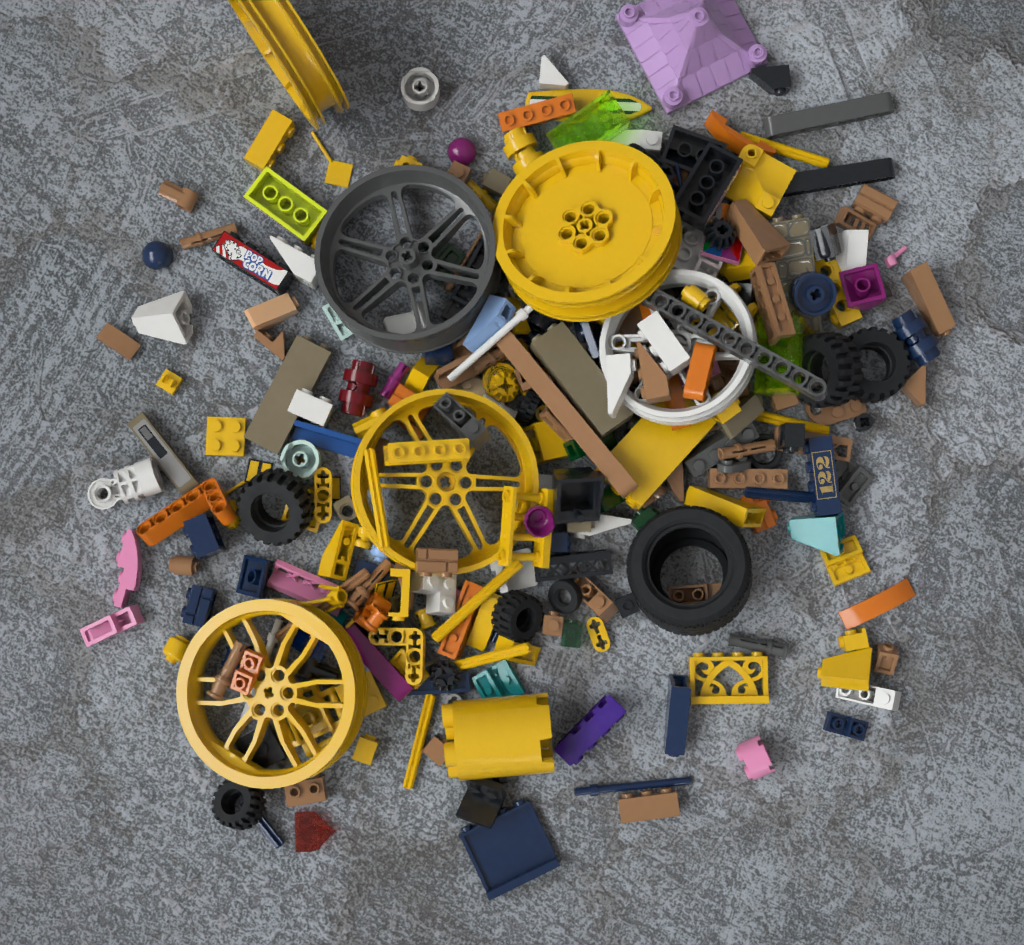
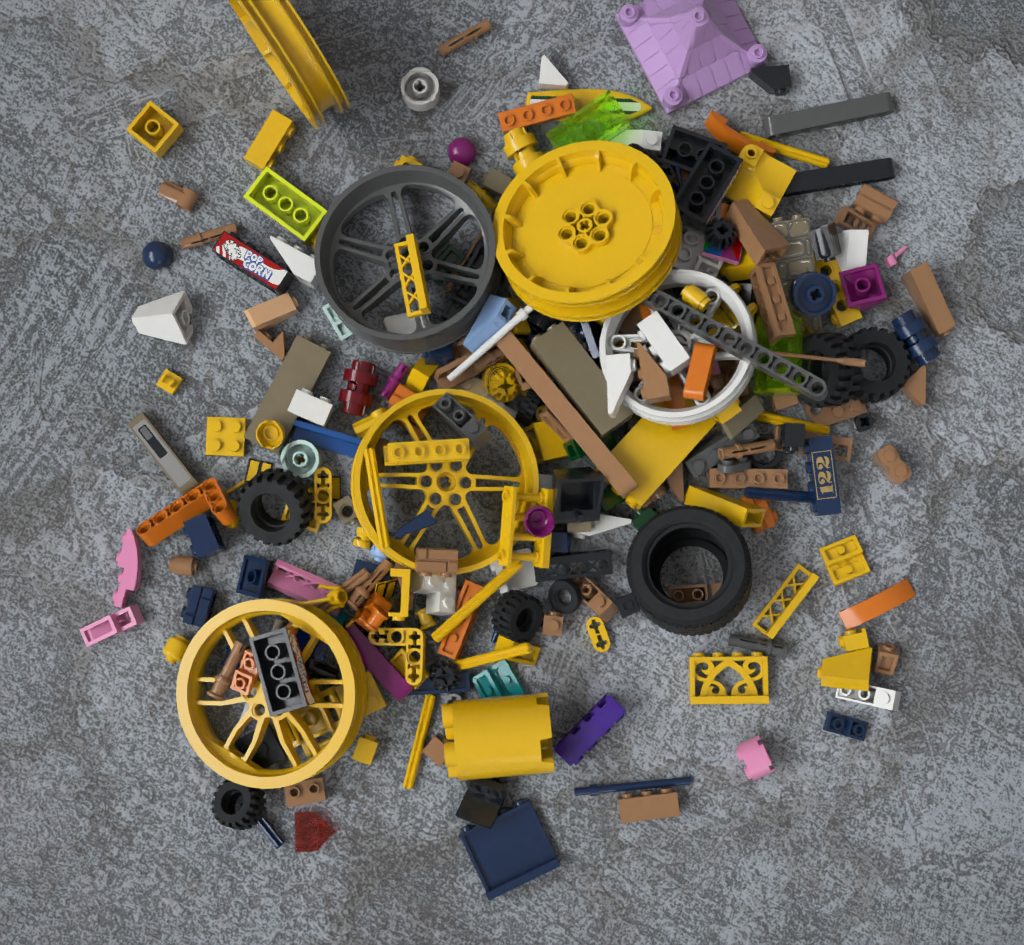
(118, 341): medium nougat slope -> none
(127, 485): white cylinder -> none
(155, 129): none -> yellow brick
(270, 434): none -> yellow hair
(281, 671): none -> black brick
(337, 172): yellow piece -> none
(339, 551): yellow slope -> none
(419, 522): none -> dark blue slope
(421, 292): none -> yellow fence
(482, 626): yellow slope -> none
(484, 26): none -> medium nougat pin
(571, 634): clear green brick -> none
(677, 714): dark blue slope -> none
(791, 605): none -> yellow fence
(819, 531): slope -> none
(844, 360): none -> medium nougat piece
(851, 480): dark grey slope -> none
(894, 468): none -> medium nougat brick

